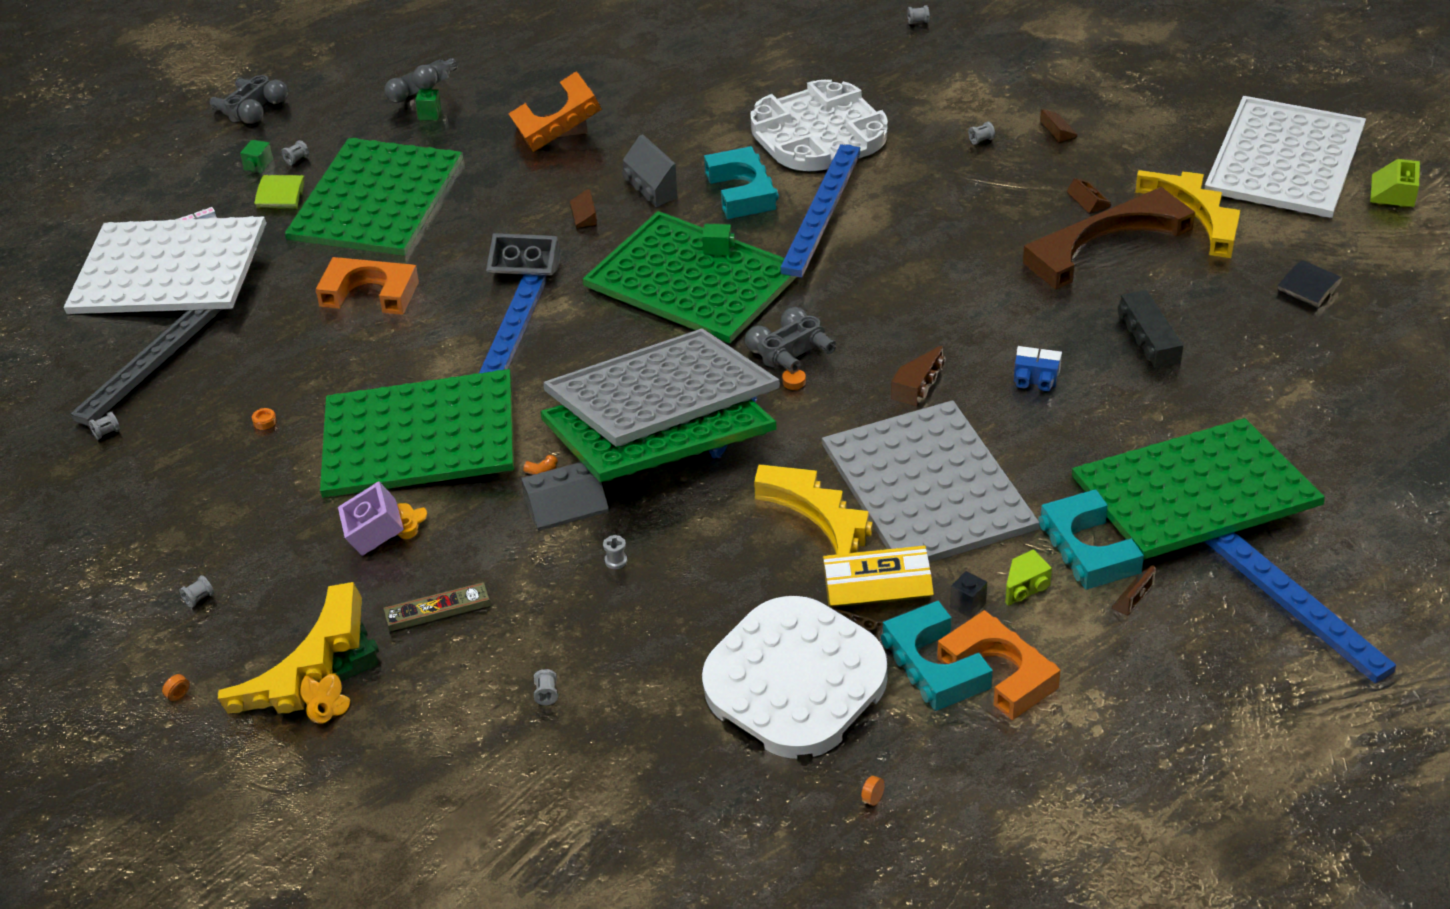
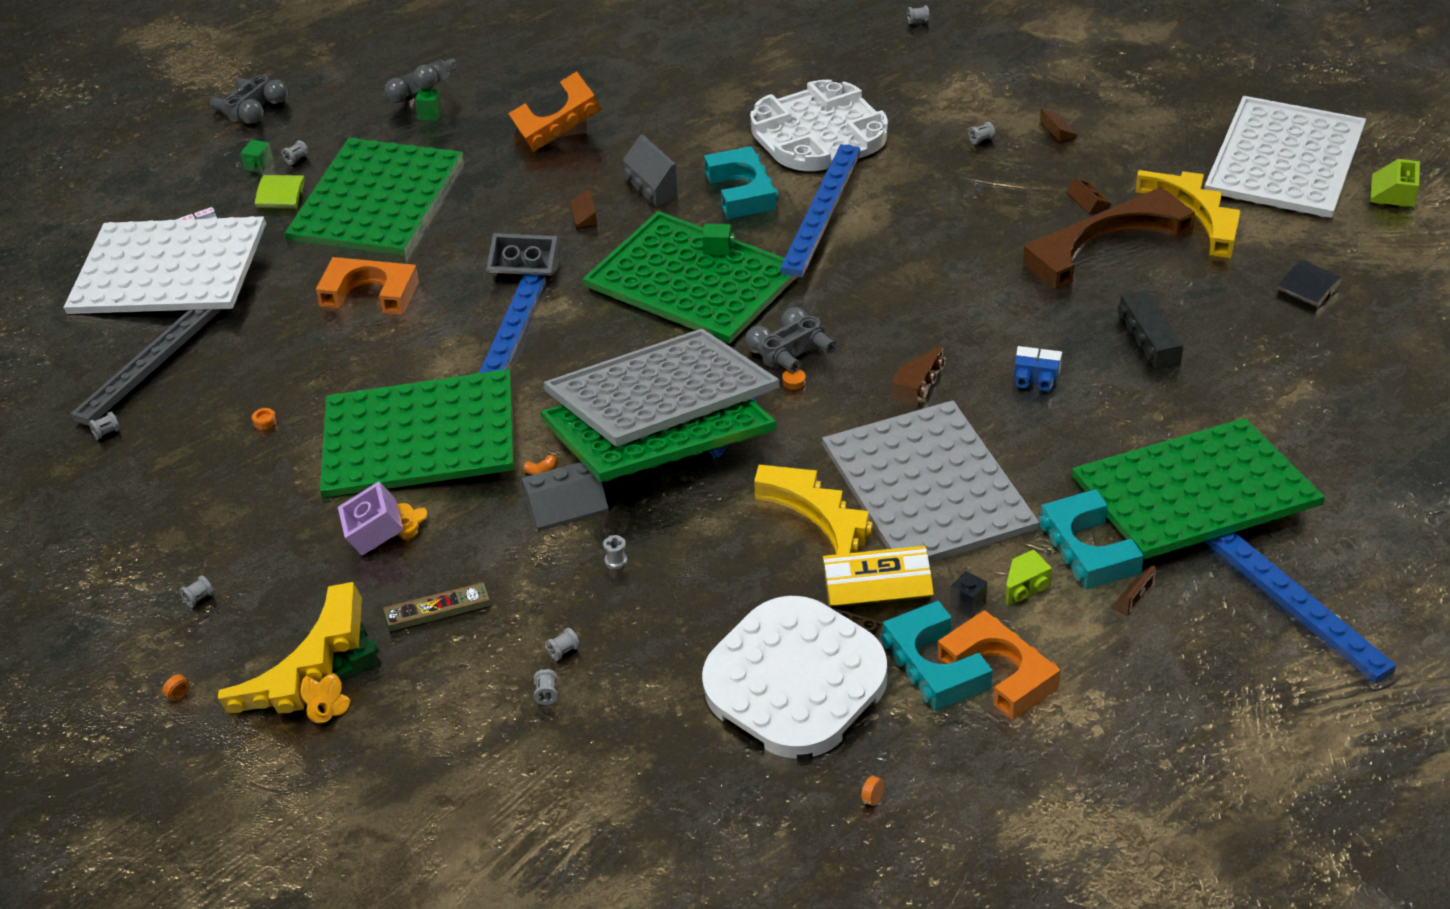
(562, 644): none -> light grey bush

